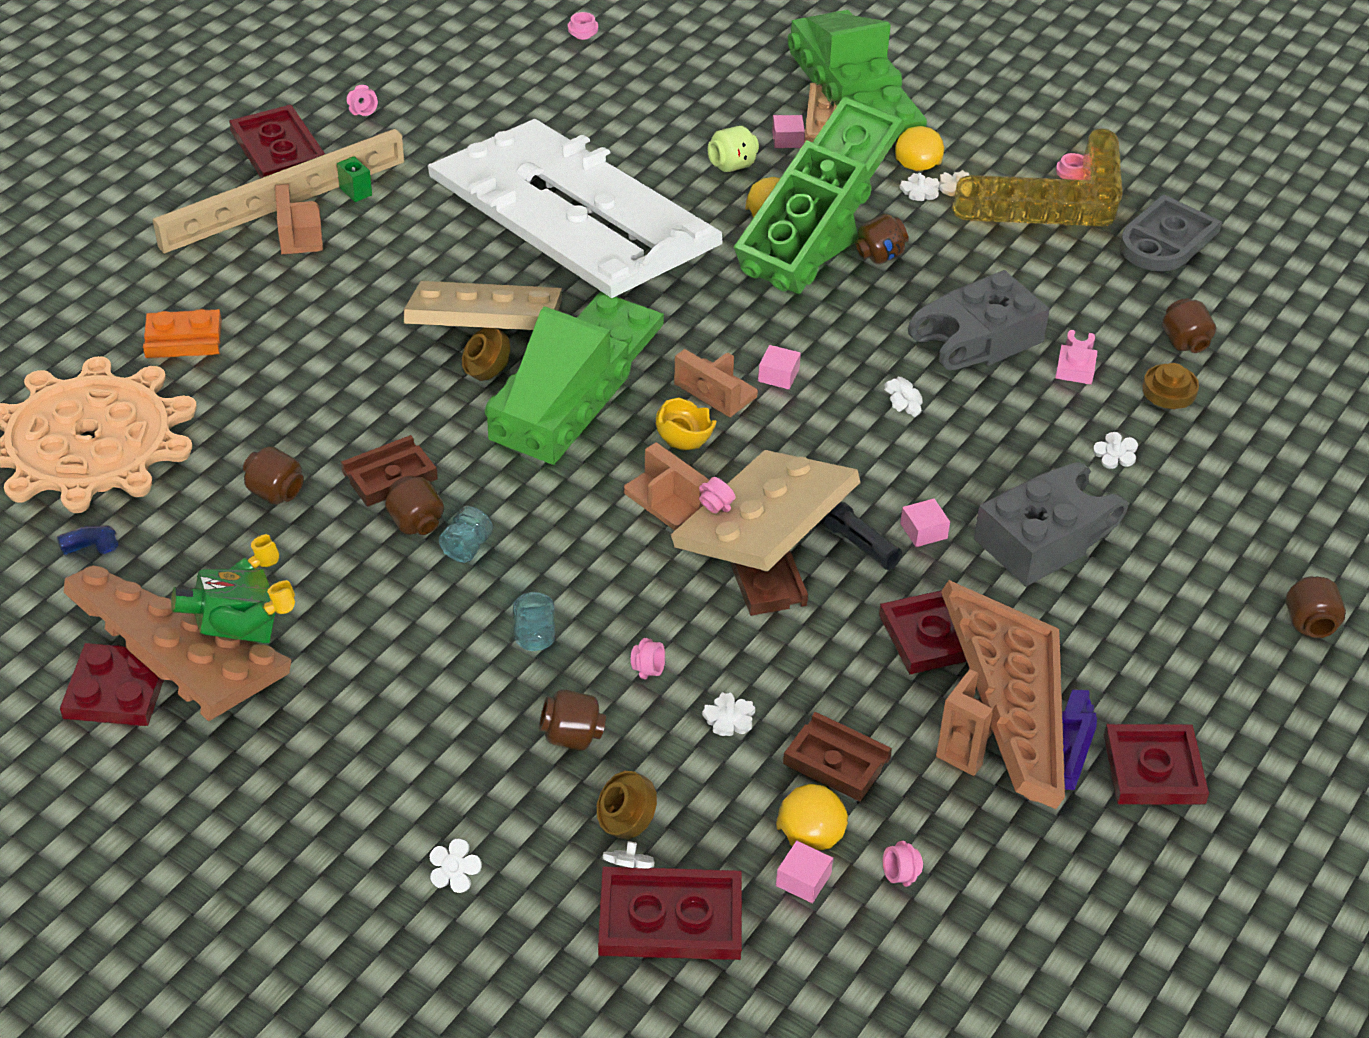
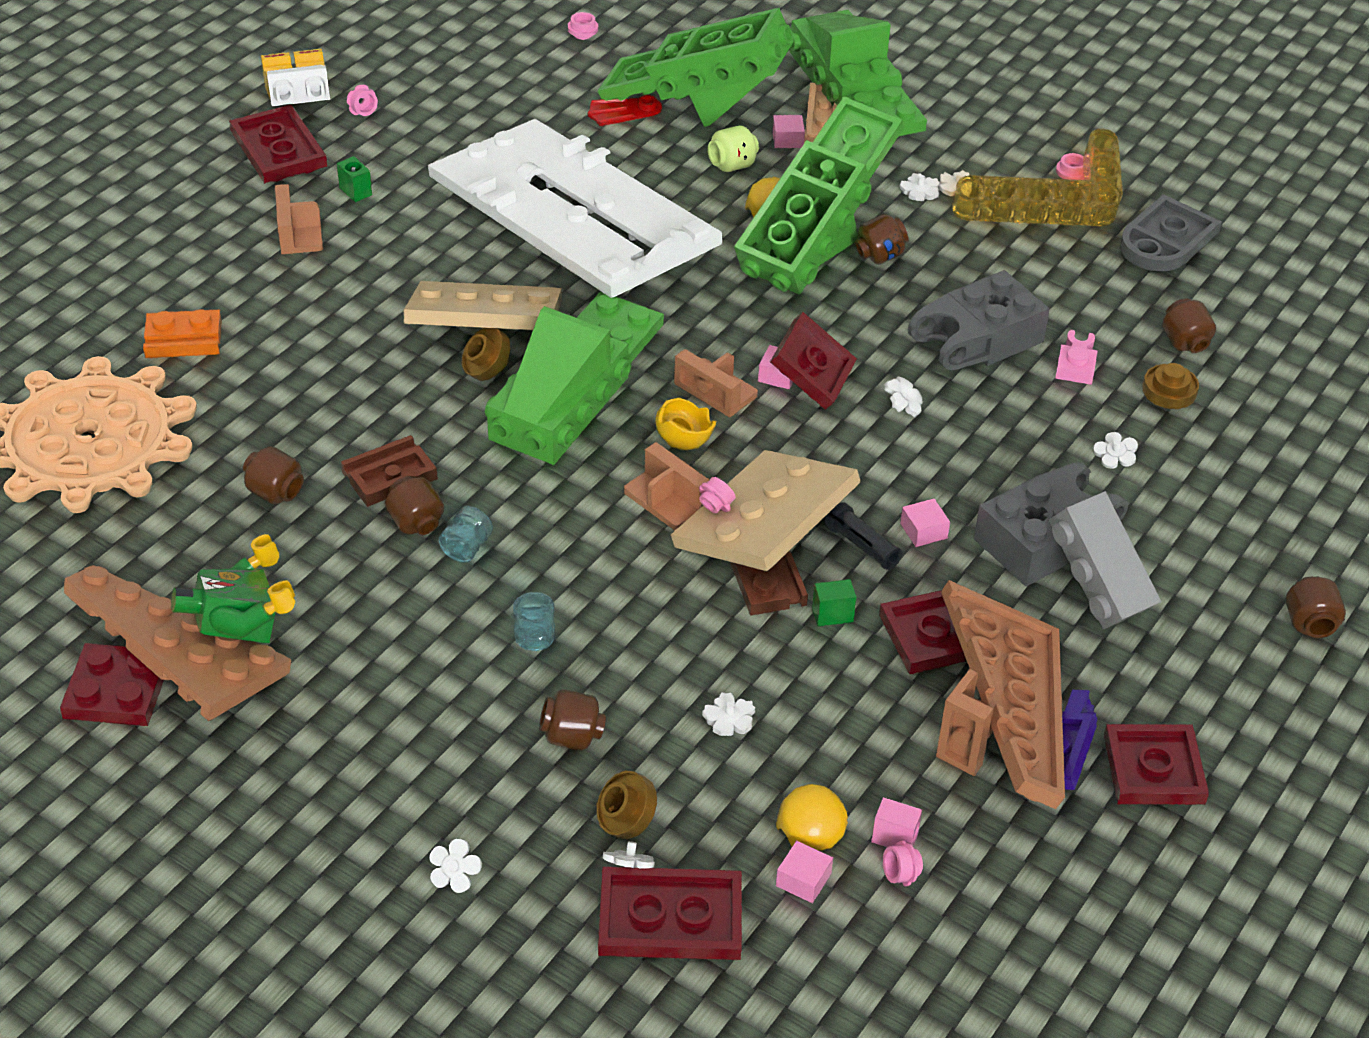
(86, 536): clear blue arm -> none
(259, 197): tan plate -> none
(299, 84): none -> white hips
(618, 111): none -> red piece
(648, 658): bright pink plate -> none
(708, 63): none -> bright green wedge
(813, 360): none -> dark red plate
(834, 602): none -> green piece
(837, 756): copper plate -> none
(896, 823): none -> bright pink piece
(919, 148): yellow hair -> none
(1104, 560): none -> light grey brick

